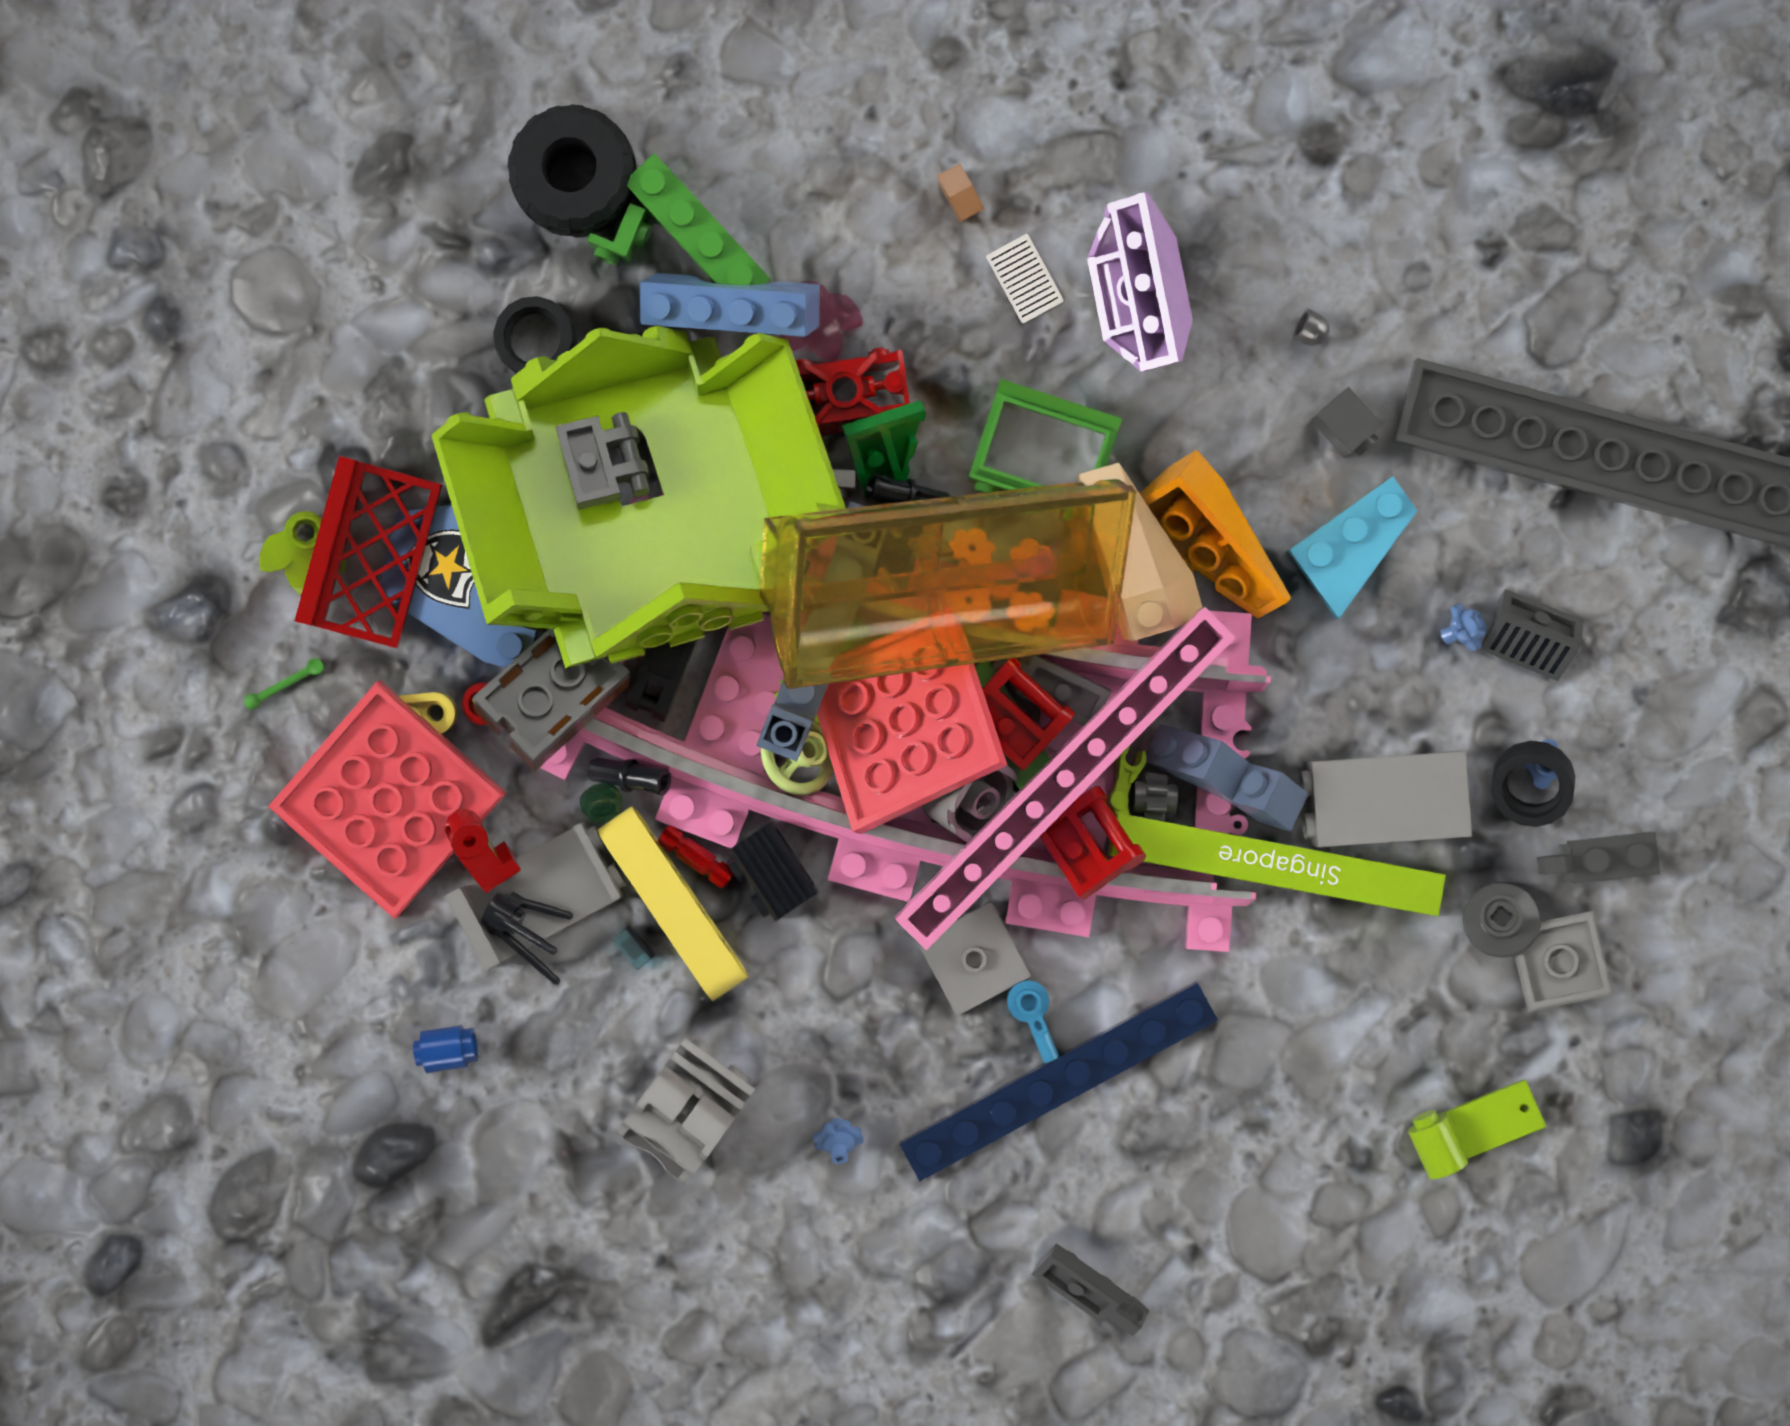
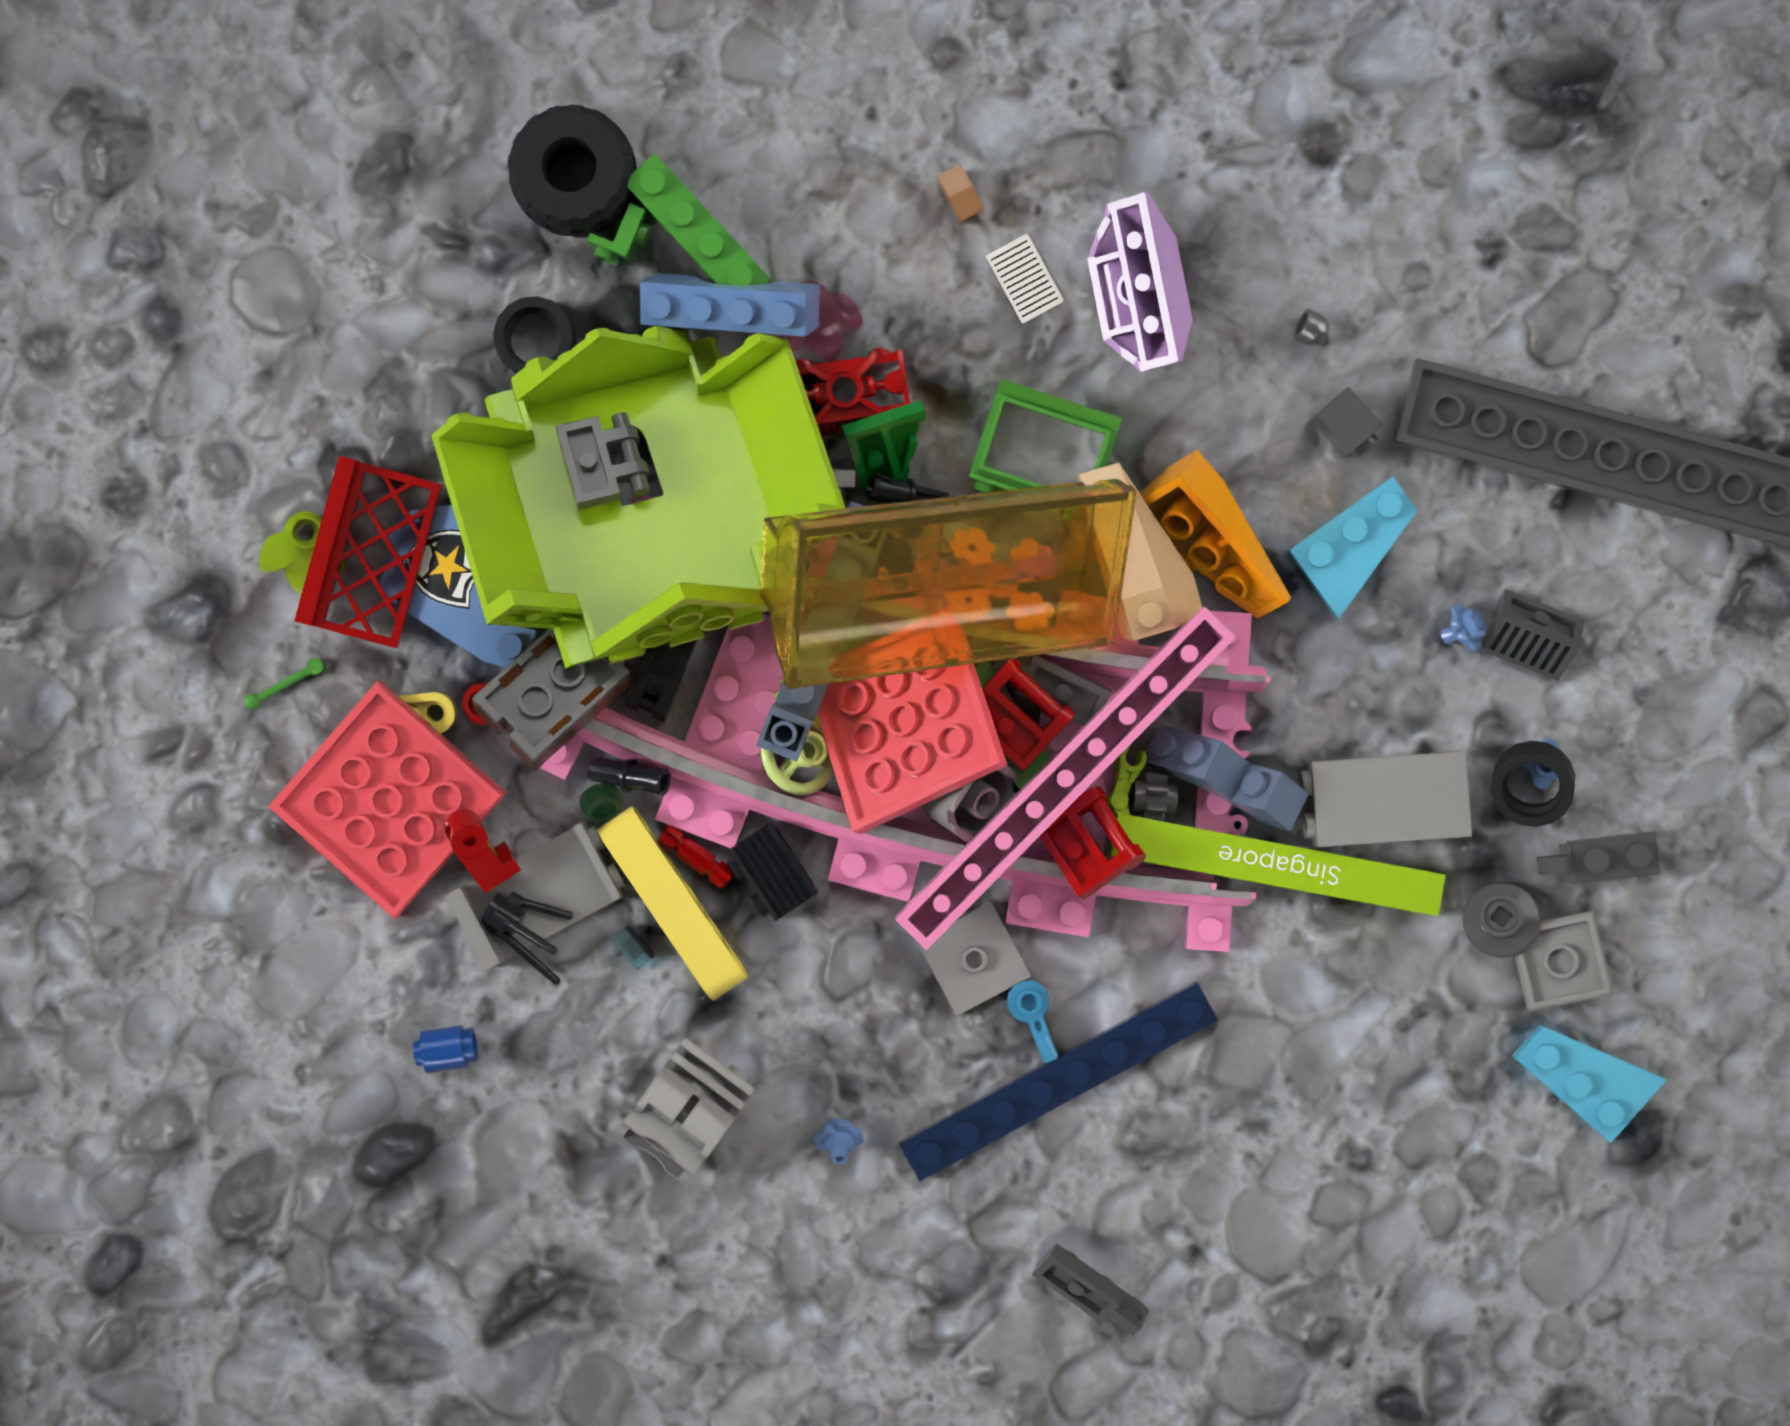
(1474, 1127): lime door -> none
(1588, 1081): none -> medium azure wing

